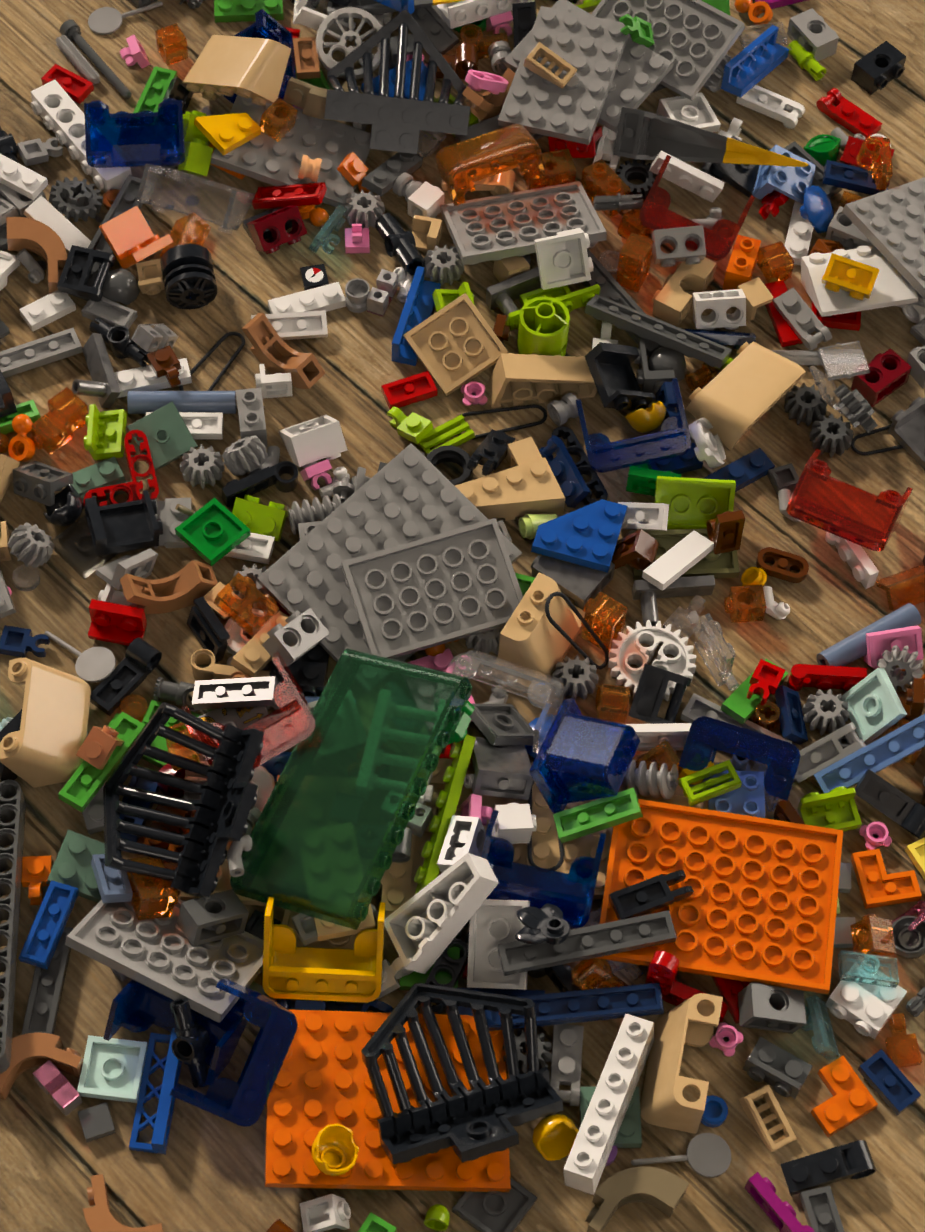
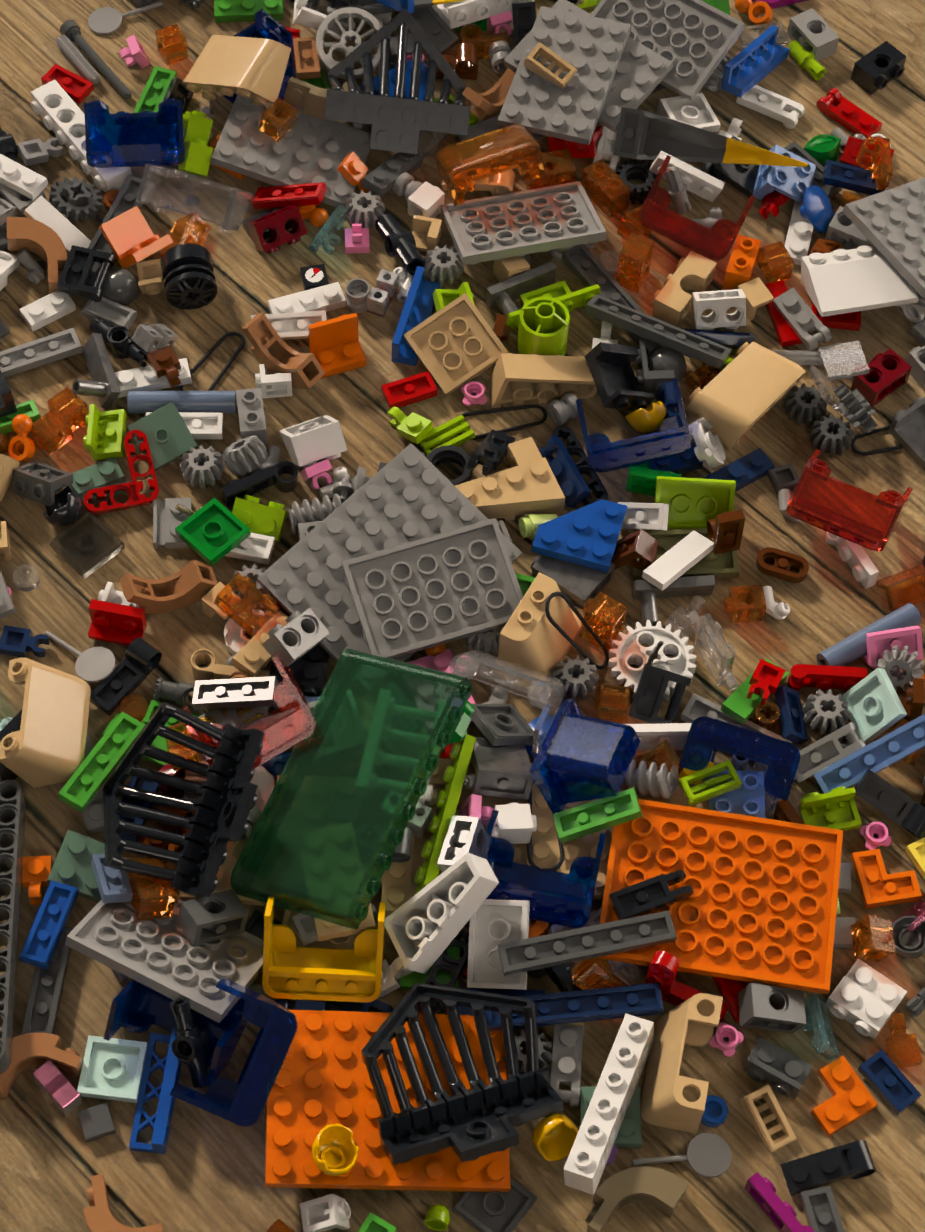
(31, 545): light grey gear -> none
(99, 746): nougat bracket -> none
(123, 525): black panel -> none
(137, 565): light grey panel -> none
(208, 628): black plate -> none
(228, 130): yellow wing -> none
(234, 855): light grey arm -> none
(309, 168): light nougat wheel -> none
(337, 344): none -> orange bracket
(483, 80): bright pink plate -> none
(542, 925): black plate -> none
(563, 258): white plate -> none
(618, 202): dark grey axle -> none
(638, 29): bright green plate -> none
(676, 238): light grey brick -> none
(677, 190): none -> light grey axle
(754, 576): yellow plate -> none
(850, 276): yellow bracket -> none
(868, 969): clear light blue plate -> none

